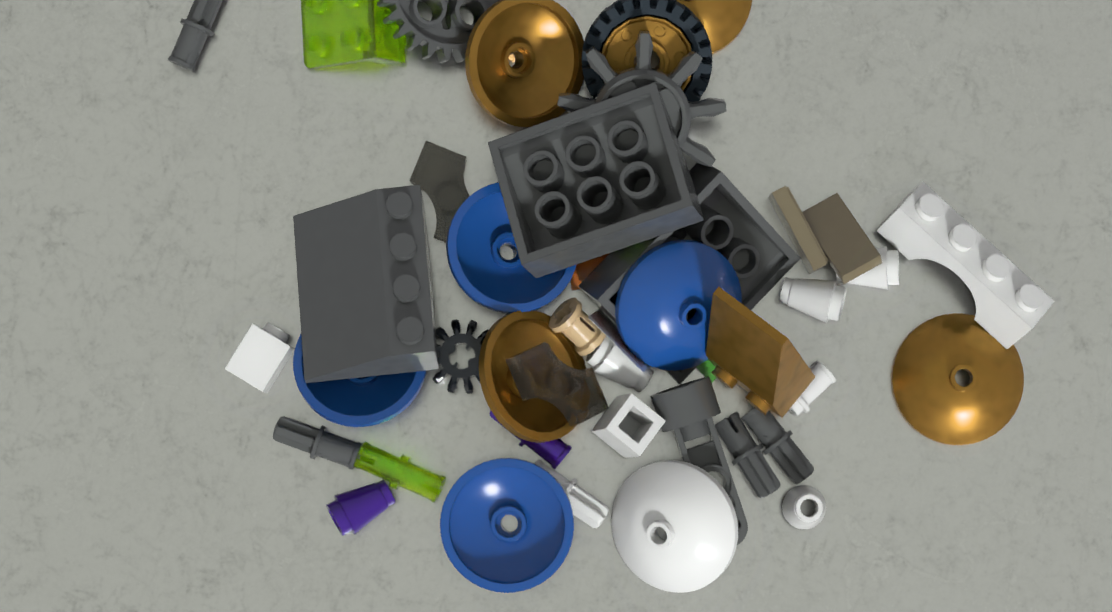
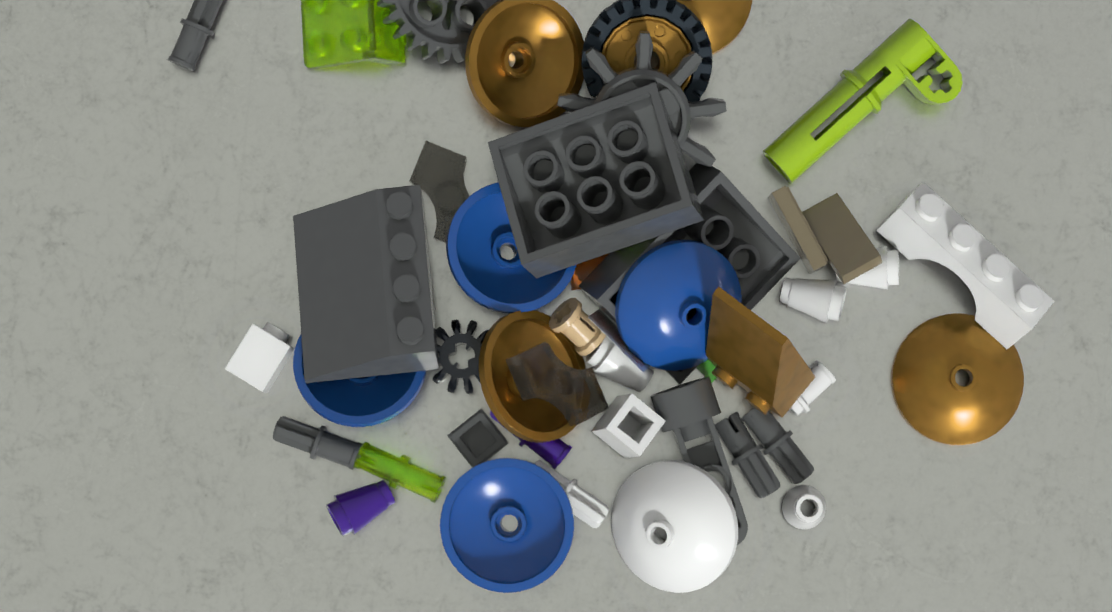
(478, 438): none -> dark grey tile
(897, 59): none -> lime piece

